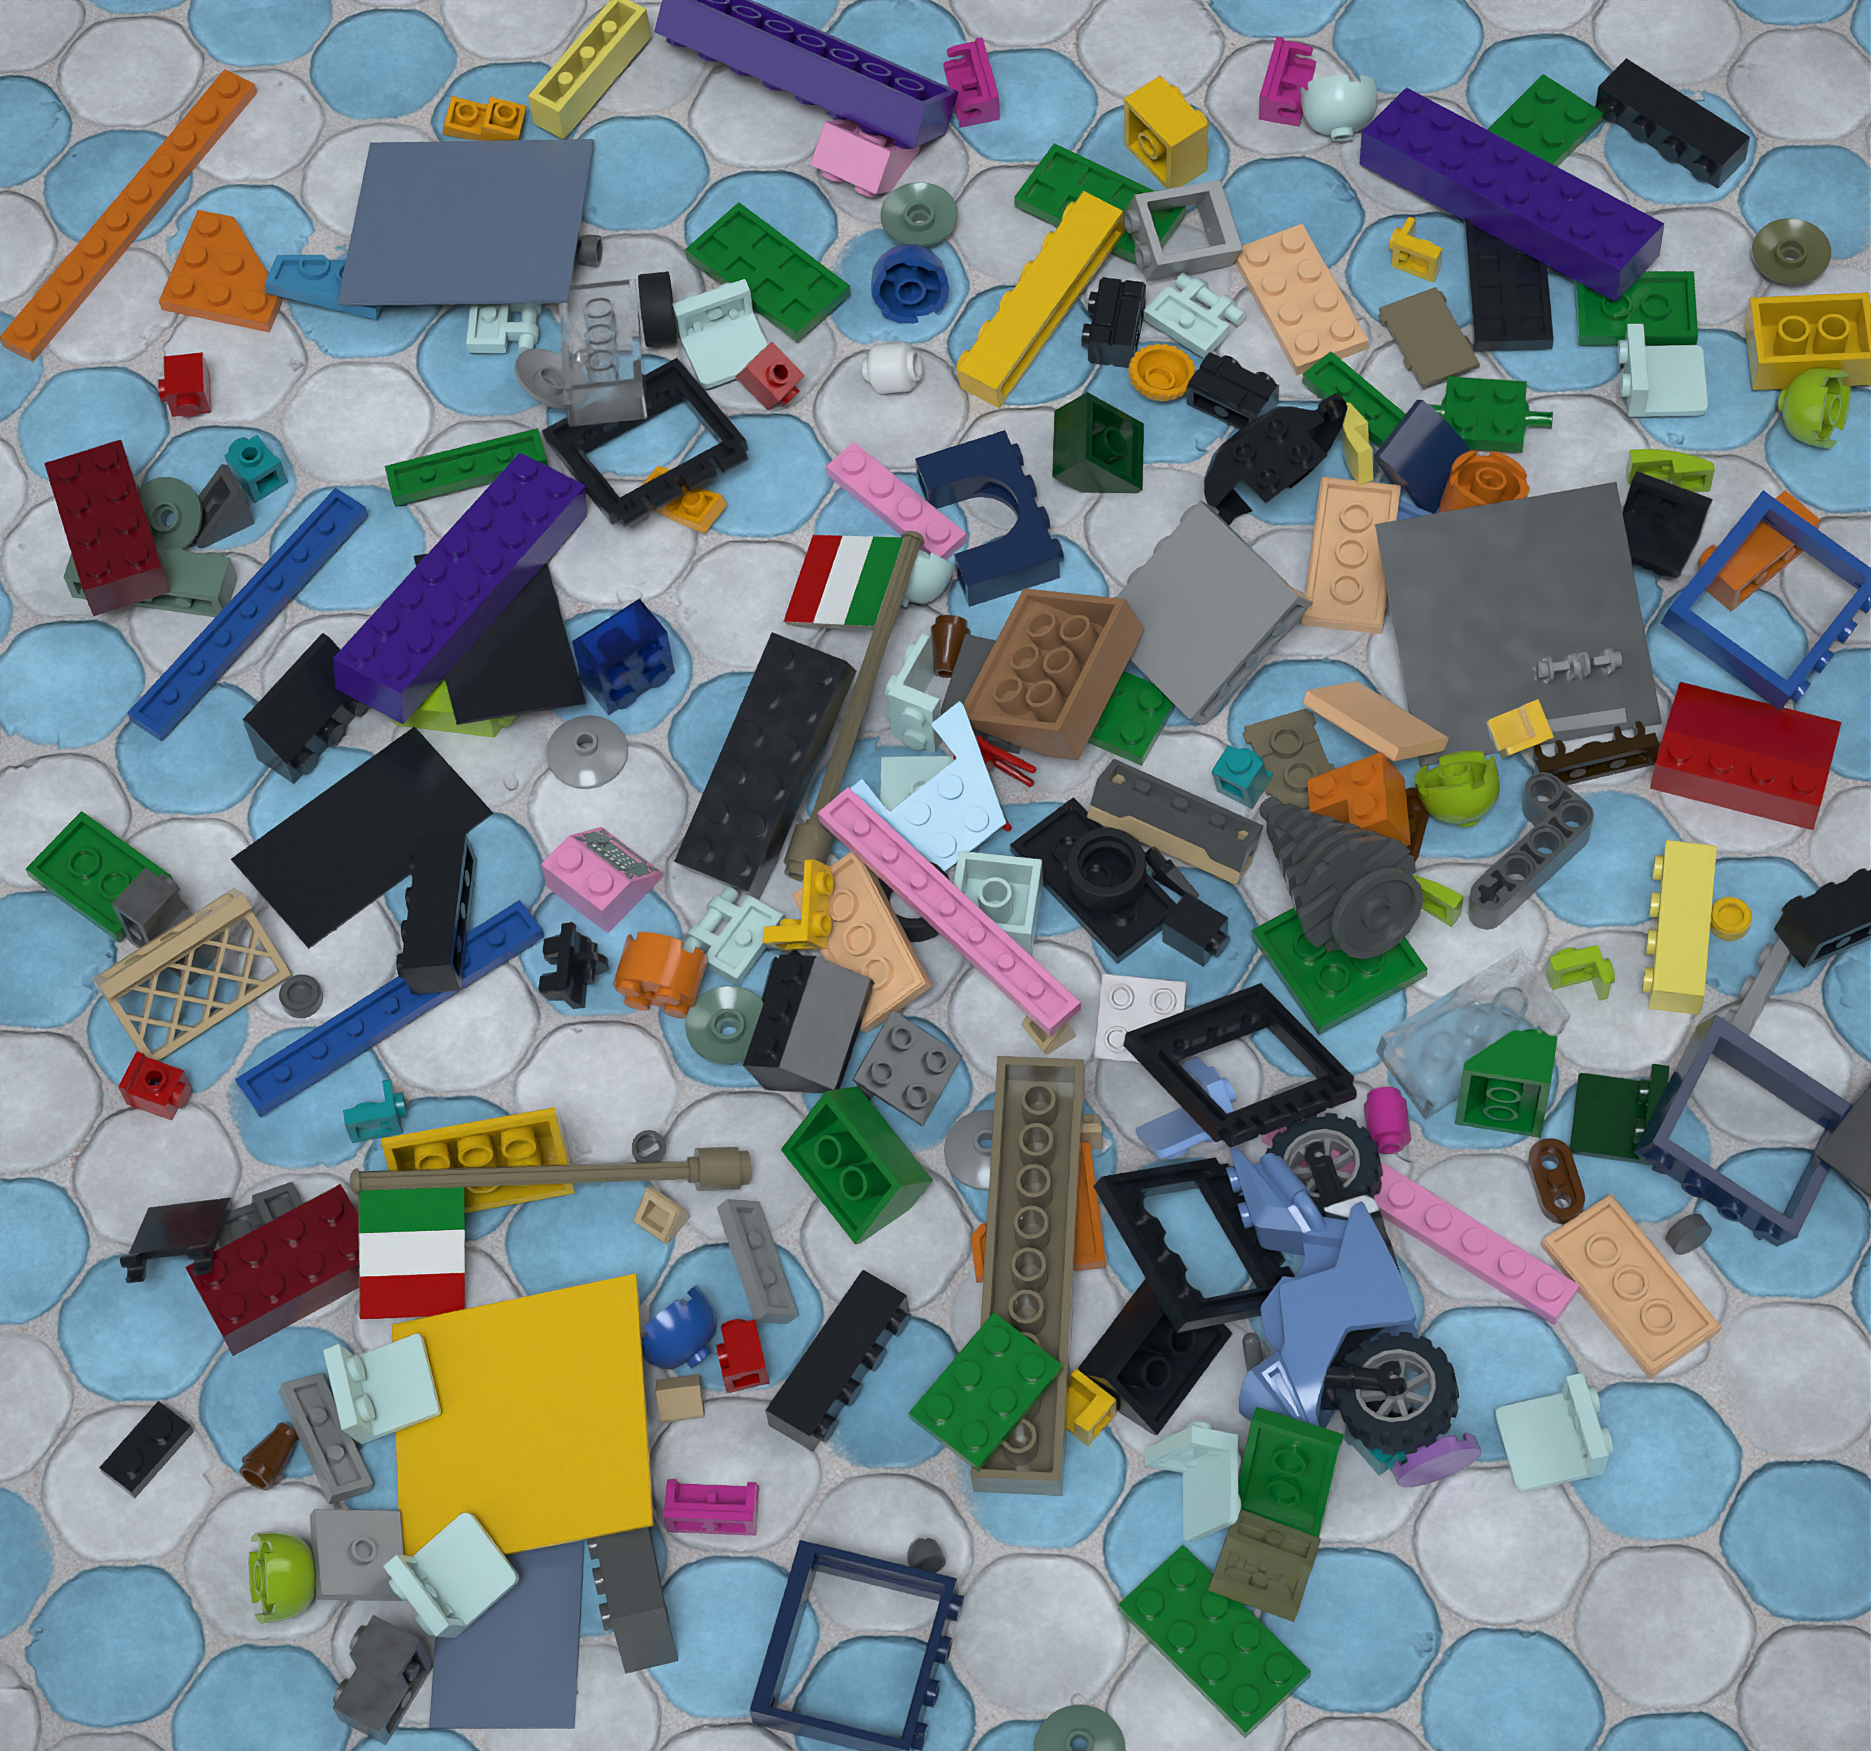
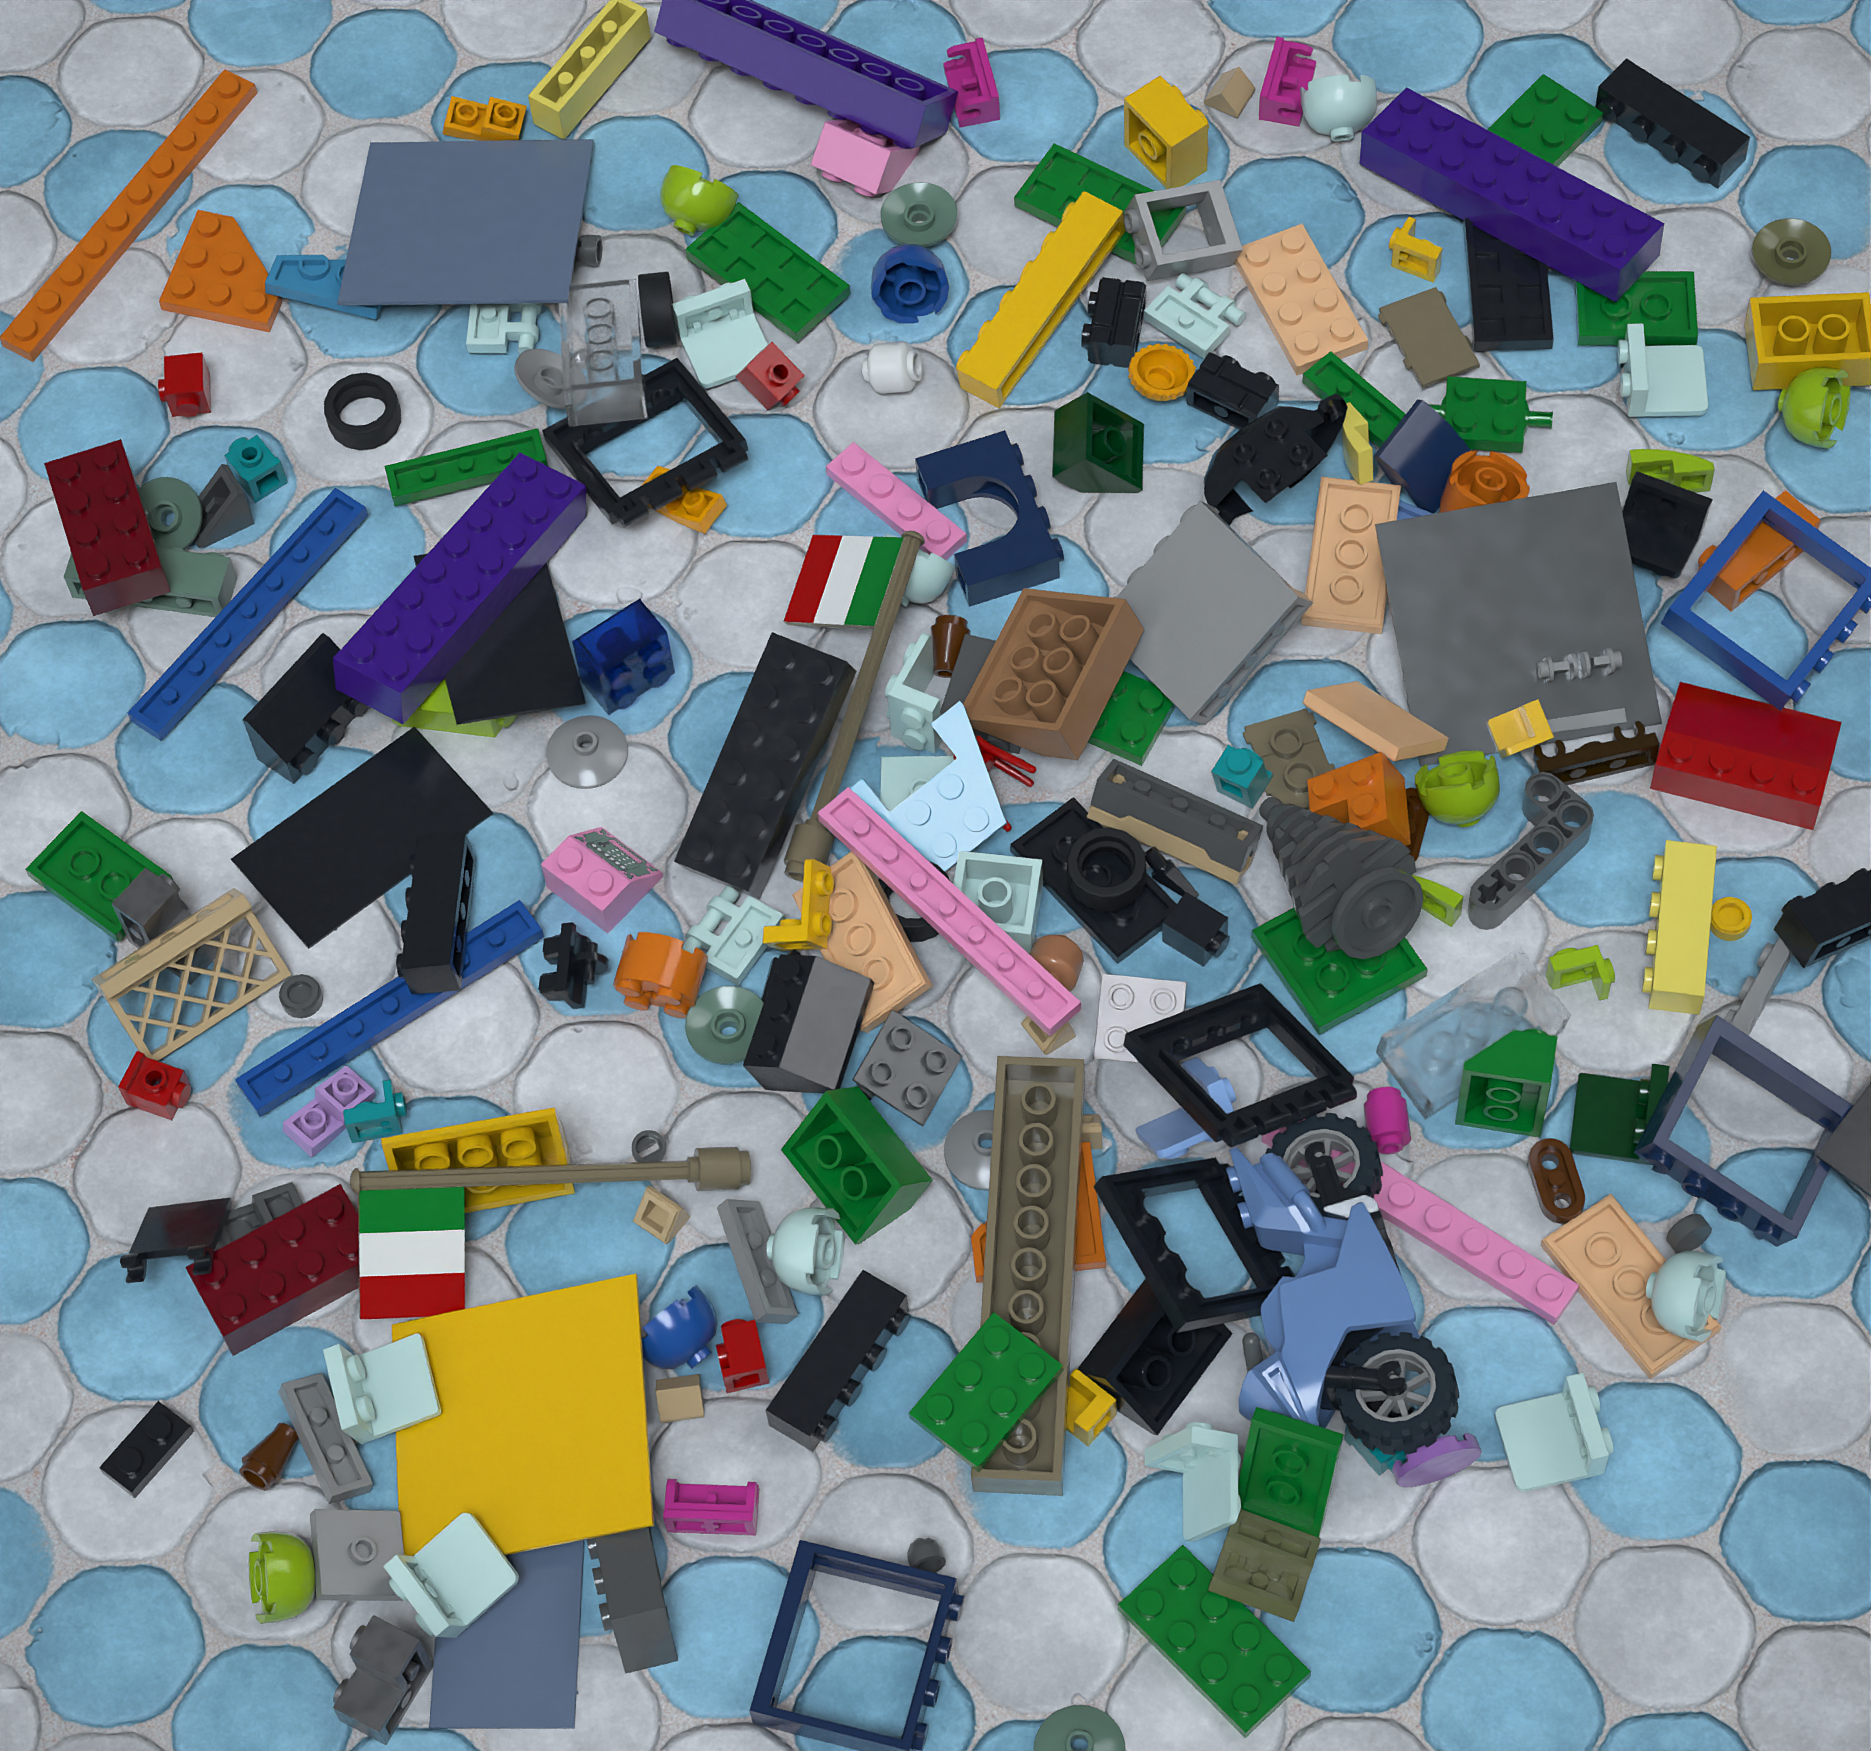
(323, 1117): none -> lavender slope
(362, 386): none -> black tyre
(694, 200): none -> lime cylinder
(807, 1250): none -> light aqua cylinder
(1060, 958): none -> nougat head
(1231, 92): none -> tan slope
(1687, 1292): none -> light aqua cylinder

